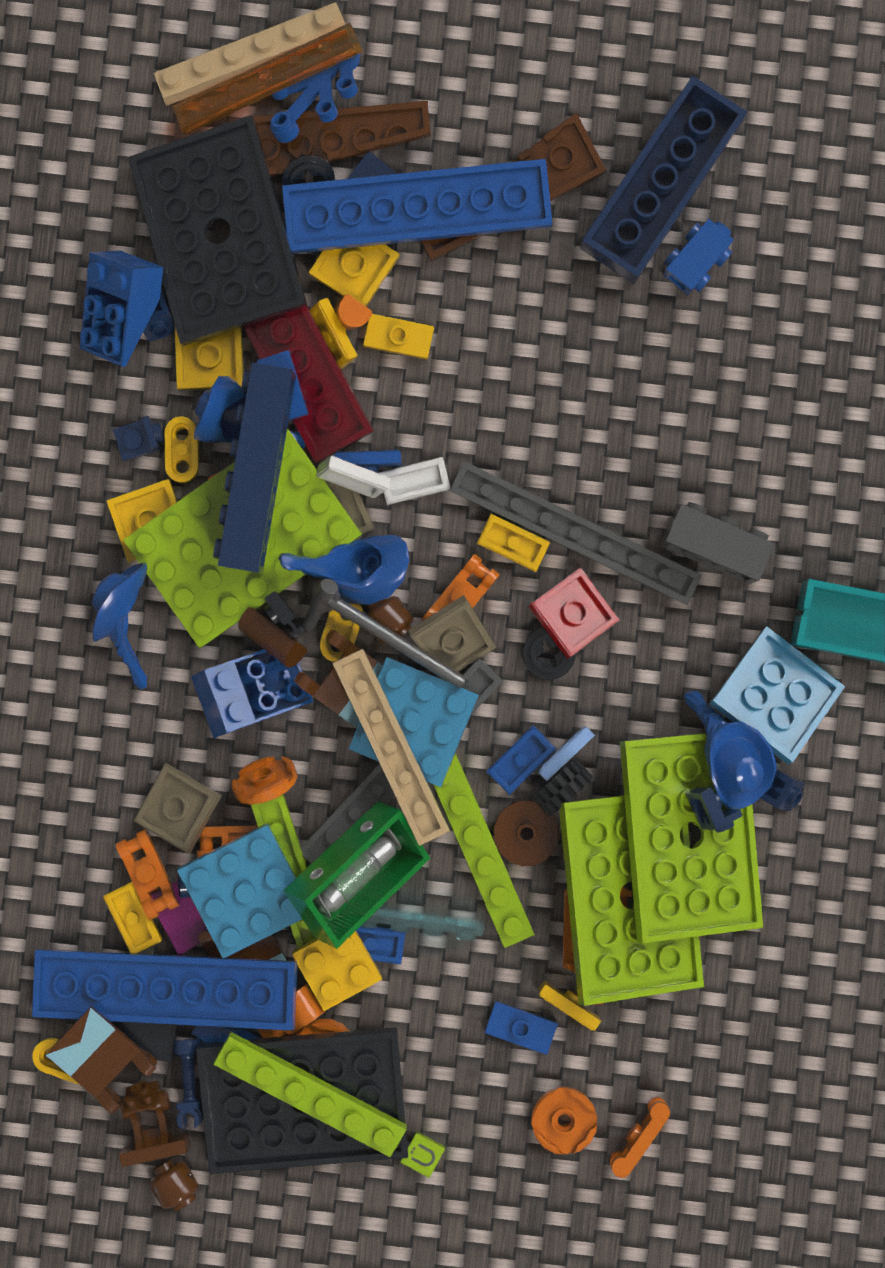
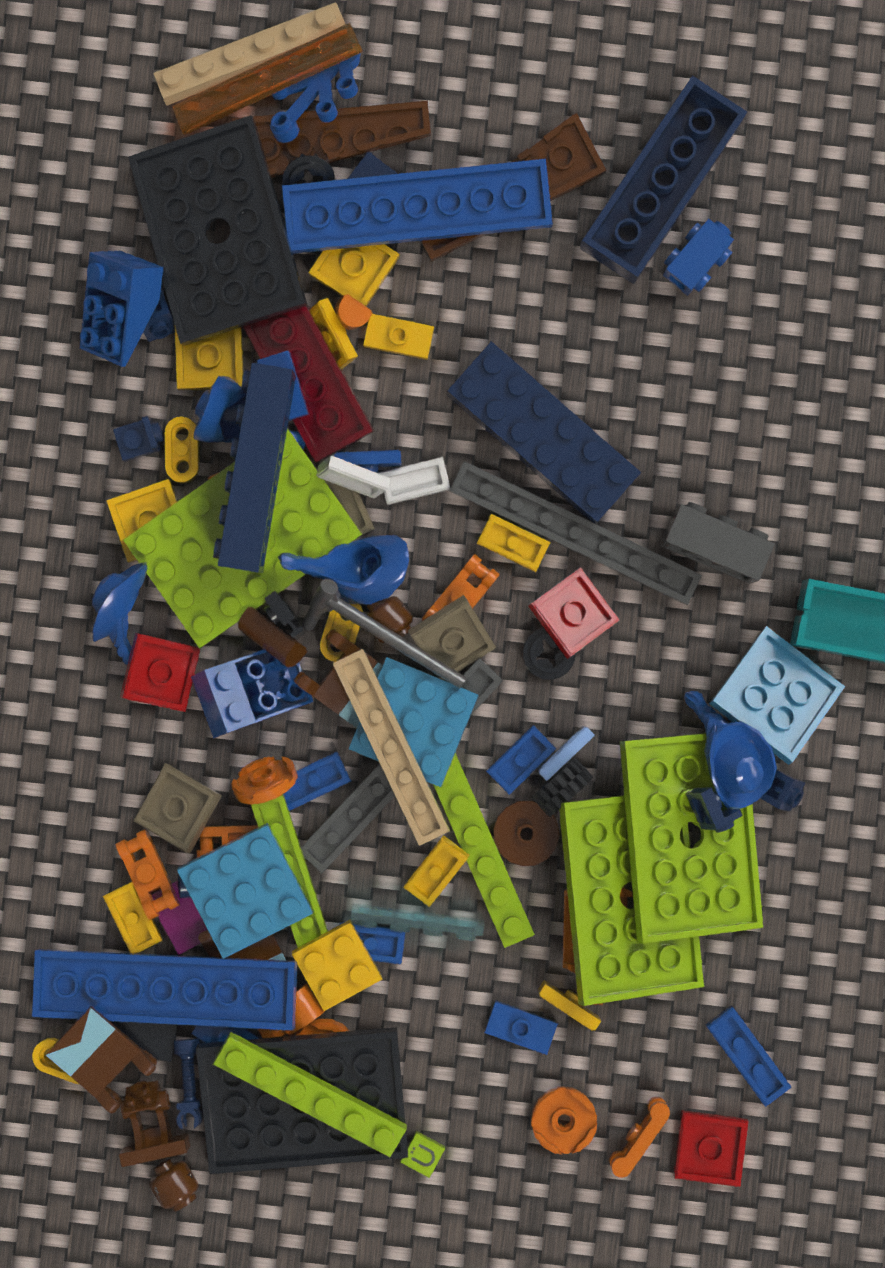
(160, 672): none -> red tile
(317, 780): none -> blue tile
(356, 874): green piece -> none
(436, 871): none -> yellow plate
(543, 433): none -> dark blue brick
(710, 1148): none -> red tile
(748, 1056): none -> blue tile

